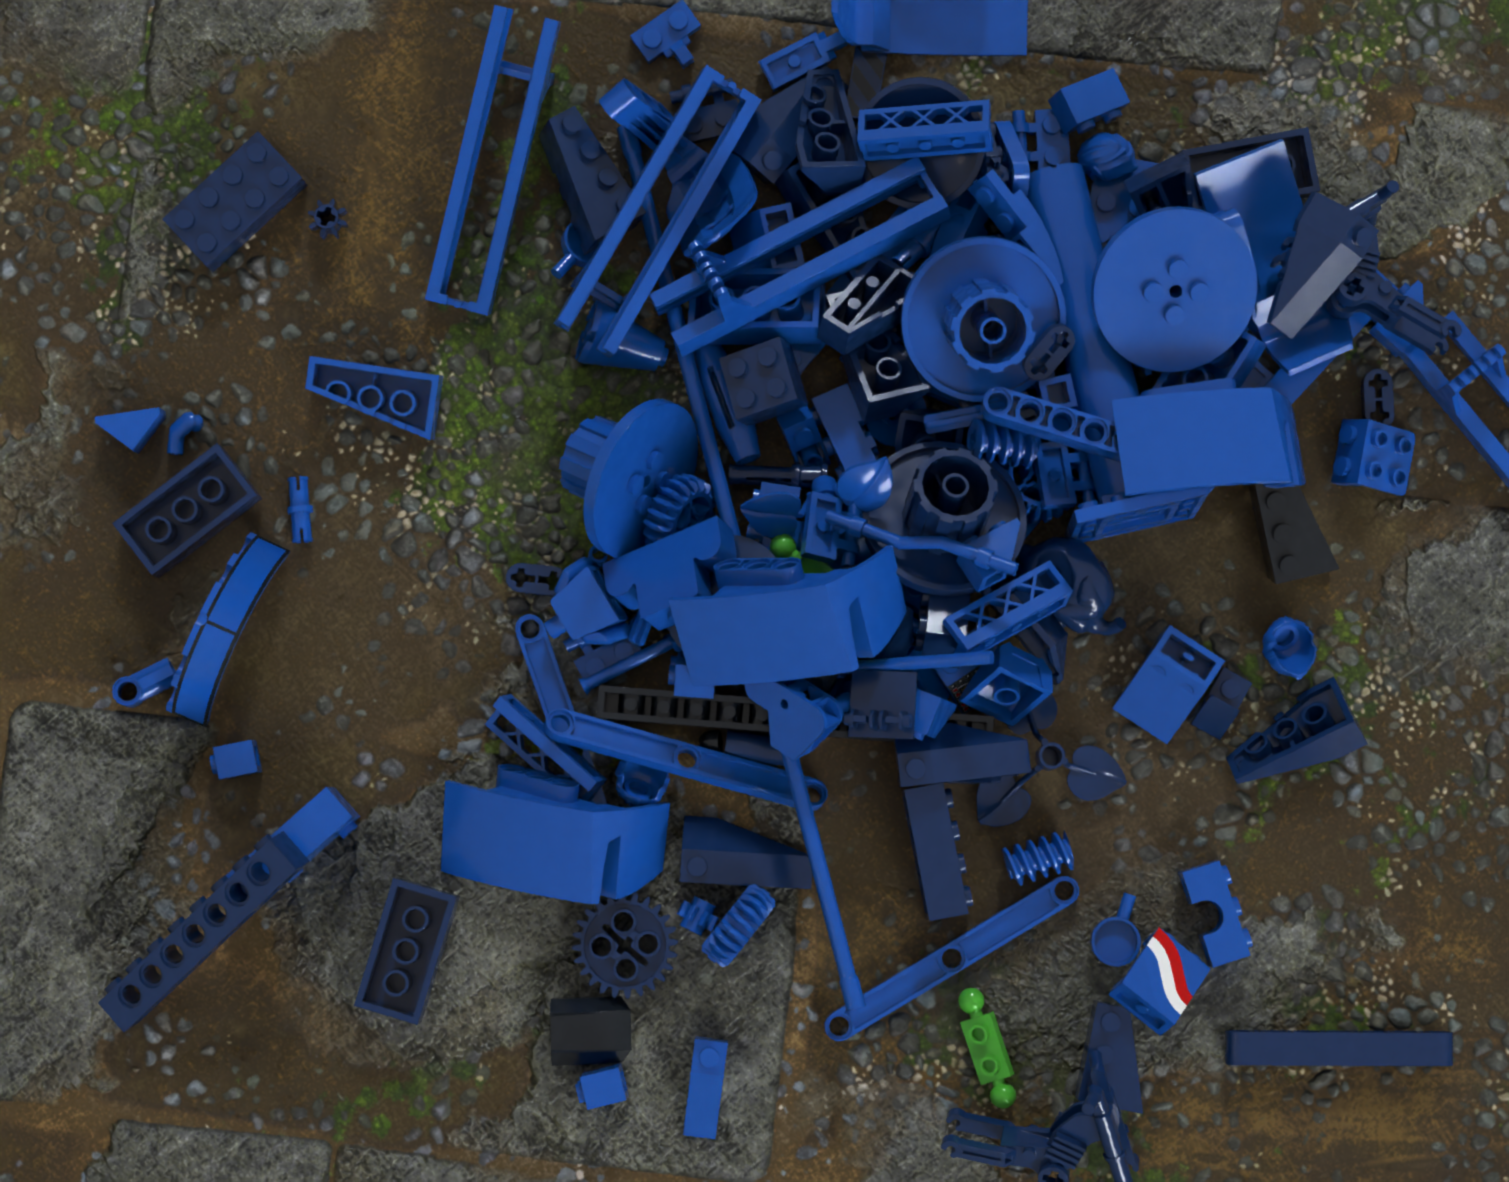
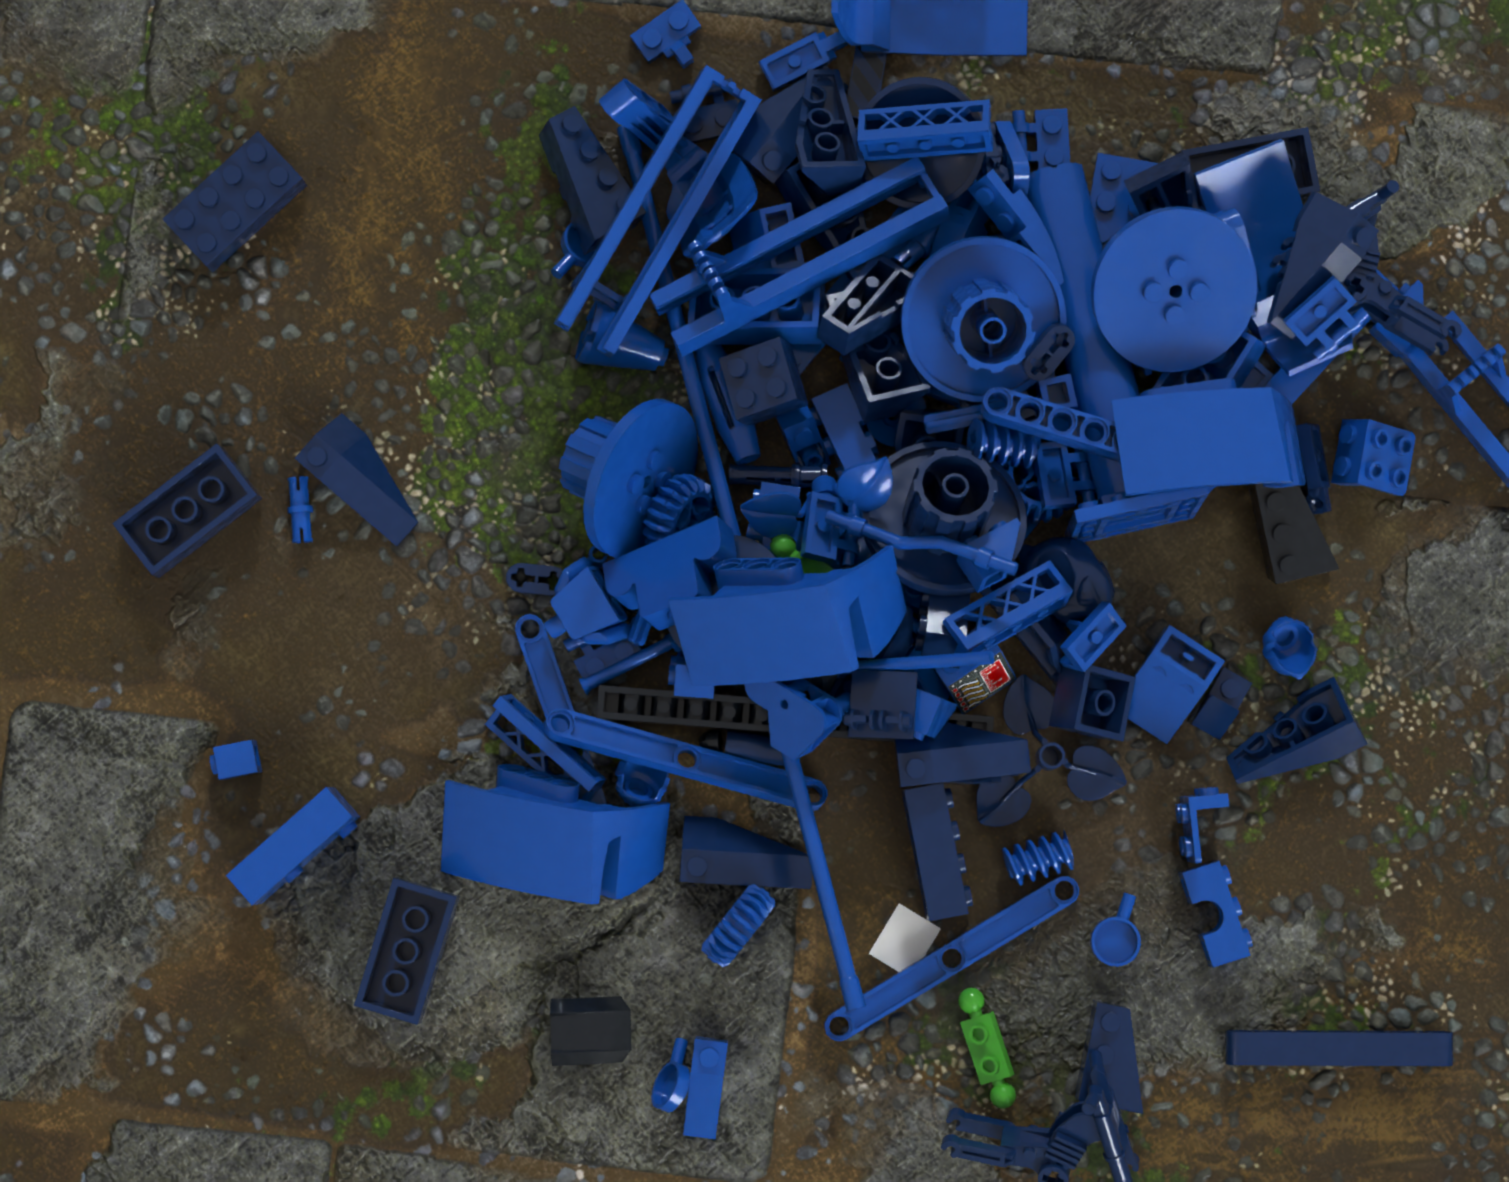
(133, 427): blue slope -> none
(148, 682): blue piece -> none
(179, 429): blue arm -> none
(220, 627): blue windscreen -> none
(283, 861): dark blue brick -> none
(324, 211): dark blue gear -> none
(353, 470): none -> dark blue wedge
(390, 394): blue wedge -> none
(539, 82): blue piece -> none
(602, 1086): blue brick -> none
(604, 967): dark blue gear -> none
(672, 1081): none -> blue piece
(697, 915): blue gear -> none
(904, 939): none -> white sticker
(1009, 685): blue slope -> none
(1089, 101): blue brick -> none
(1091, 637): none -> blue panel
(1093, 702): none -> dark blue brick
(1107, 156): blue hair -> none
(1160, 982): panel -> none
(1187, 815): none -> blue bracket
(1314, 468): none -> dark blue hinge
(1322, 310): none -> blue plate
(1385, 399): dark blue beam -> none

